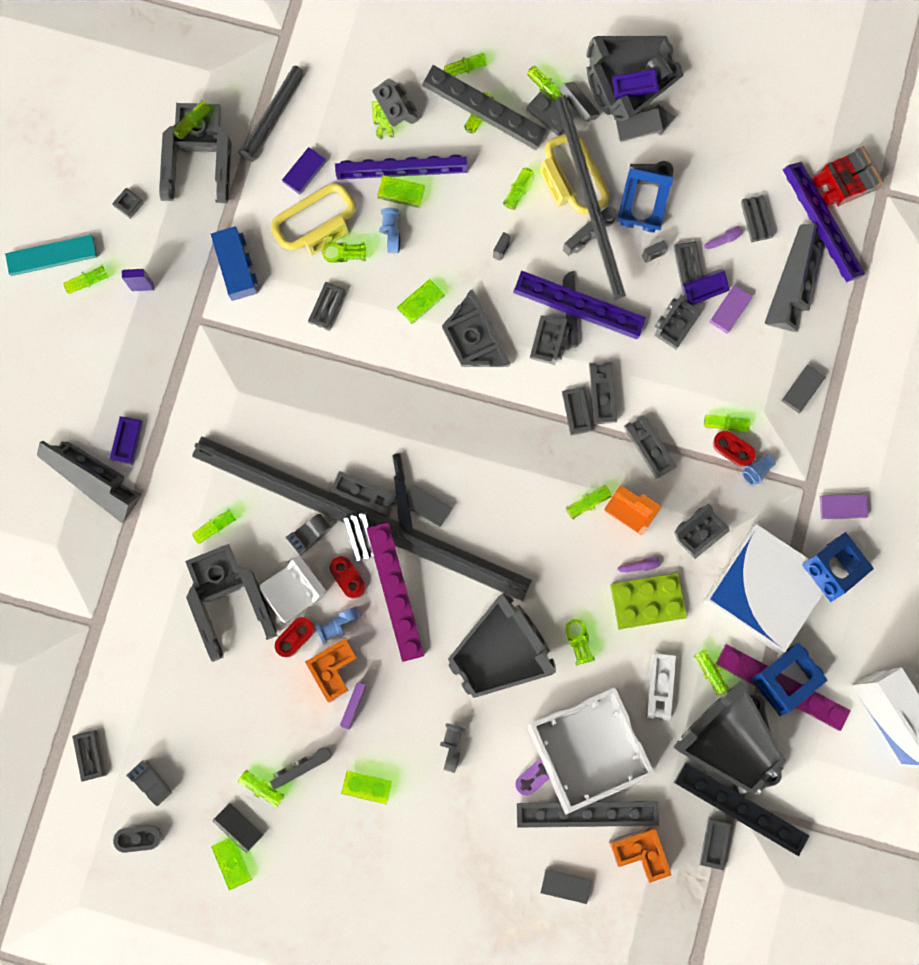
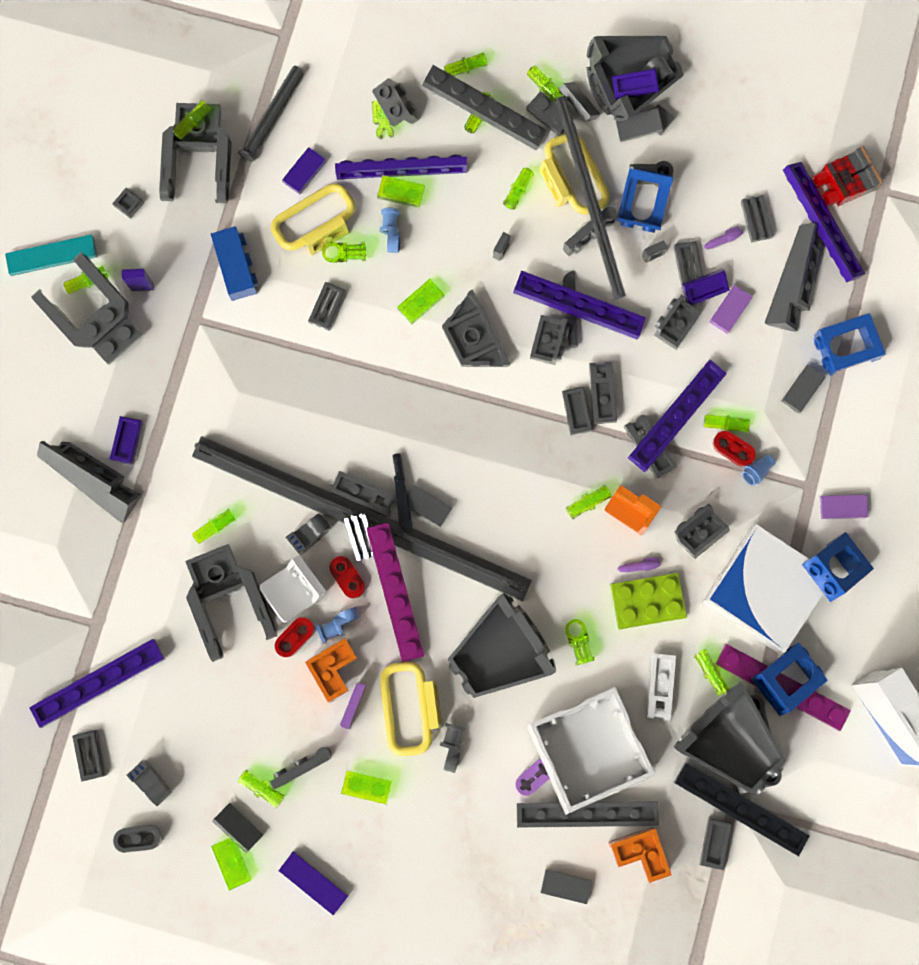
(97, 683): none -> dark purple plate
(107, 329): none -> dark grey plate
(313, 883): none -> dark purple tile
(428, 704): none -> light yellow bar
(677, 416): none -> dark purple plate
(833, 363): none -> blue panel

